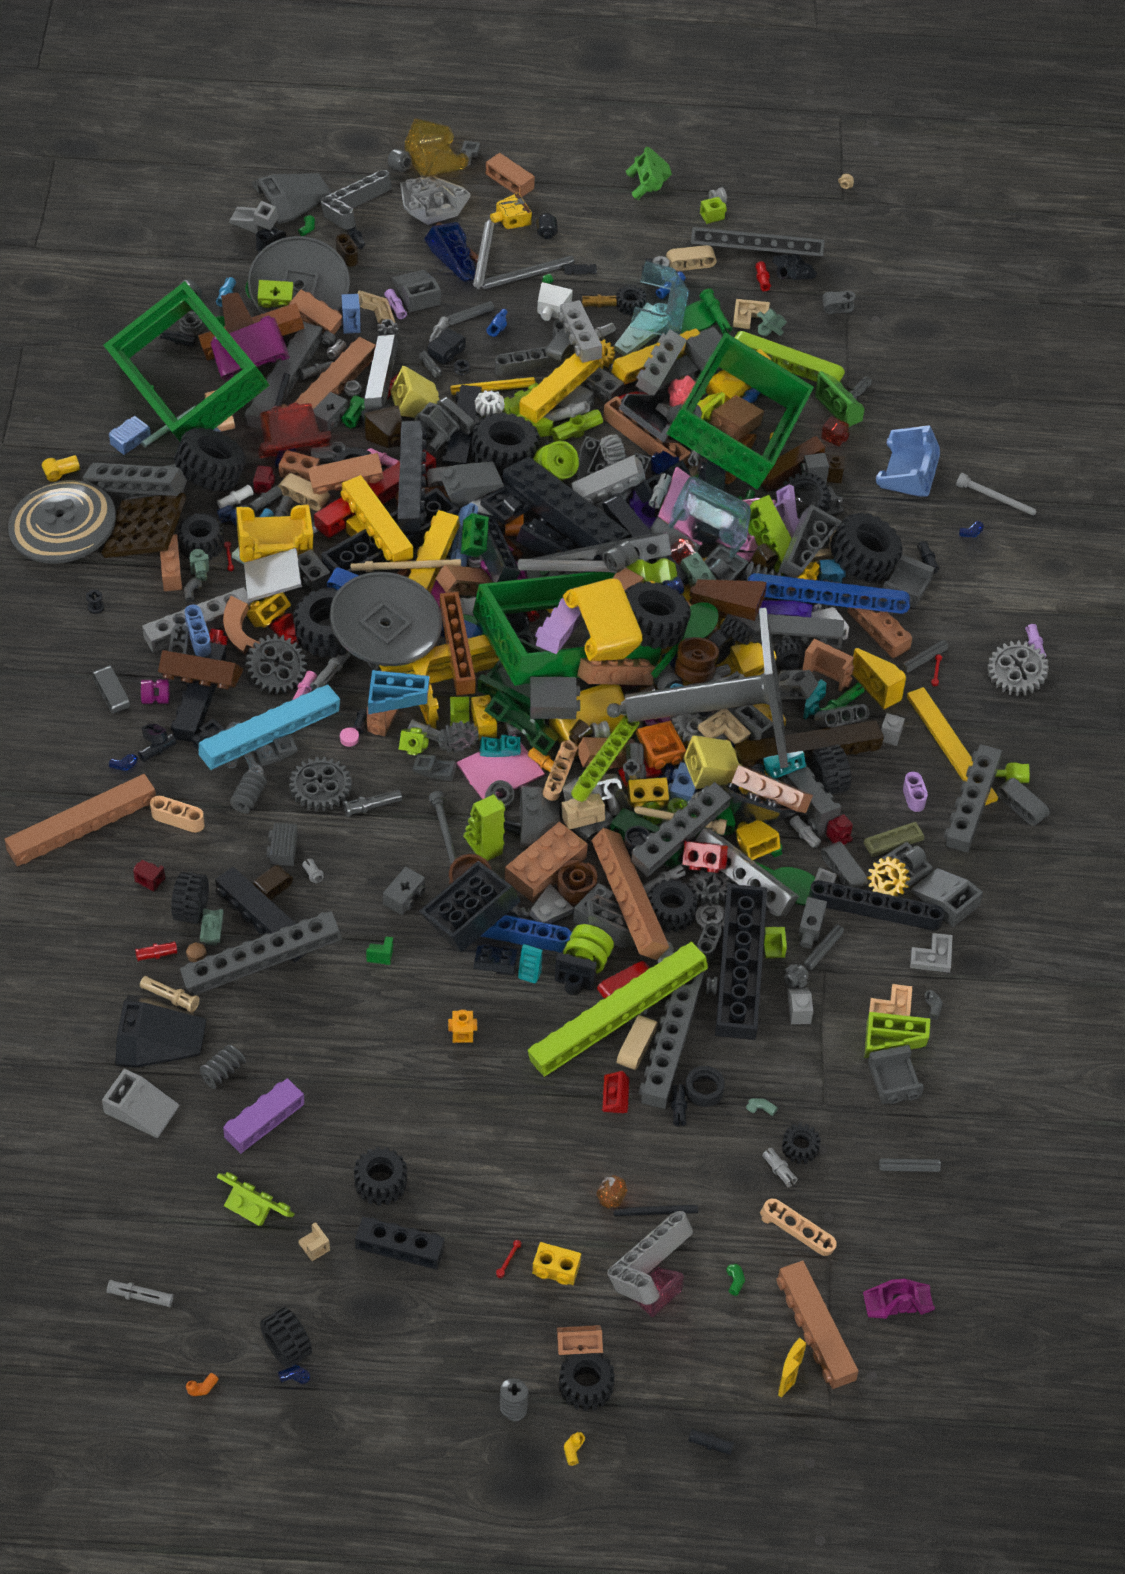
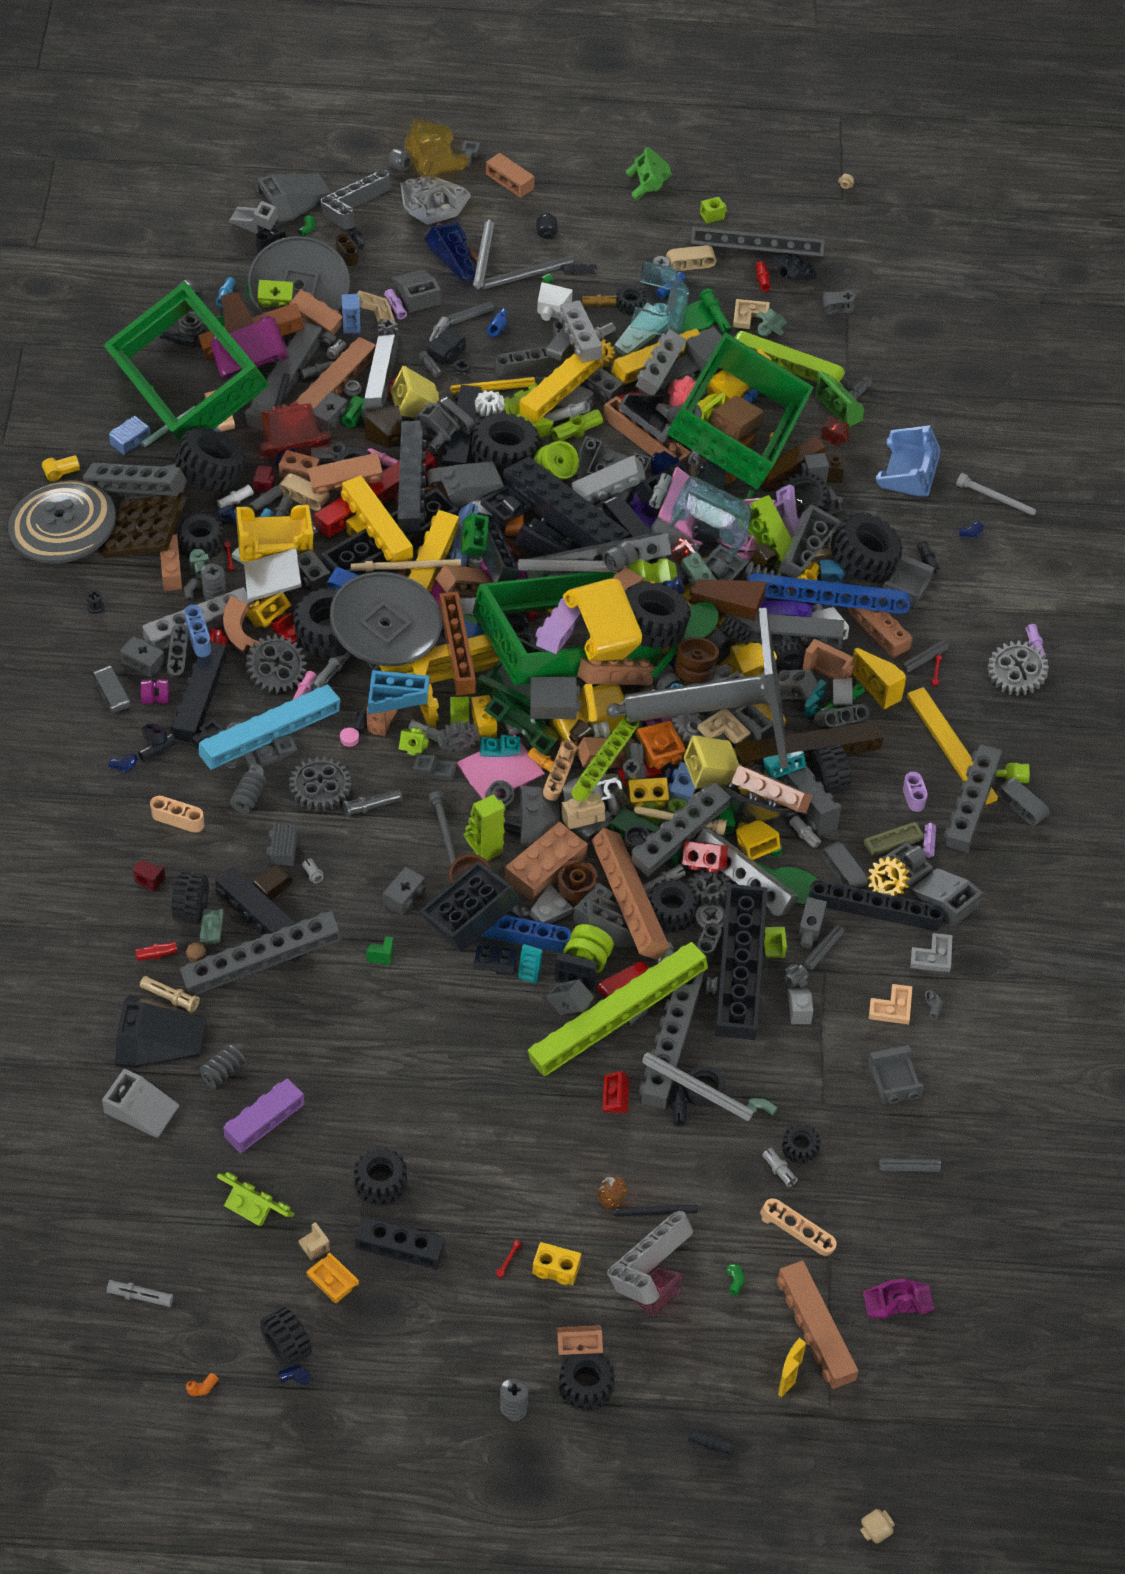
(80, 820): nougat brick -> none
(142, 656): none -> dark grey brick
(199, 669): reddish brown wedge -> none
(213, 581): none -> dark grey piece
(332, 1278): none -> light orange plate
(462, 1026): light orange brick -> none
(512, 212): yellow torso -> none
(570, 997): none -> dark grey brick
(572, 1446): yellow arm -> none
(588, 704): none -> yellow tile
(612, 449): light grey gear -> none
(637, 1042): tan beam -> none
(697, 1086): none -> light grey axle
(720, 192): light grey wheel -> none
(825, 875): light grey tile -> none
(840, 830): dark red brick -> none
(842, 691): none -> light grey beam
(877, 1526): none -> tan head
(892, 729): light grey brick -> none
(894, 1031): lime wedge -> none
(929, 840): none -> lavender axle

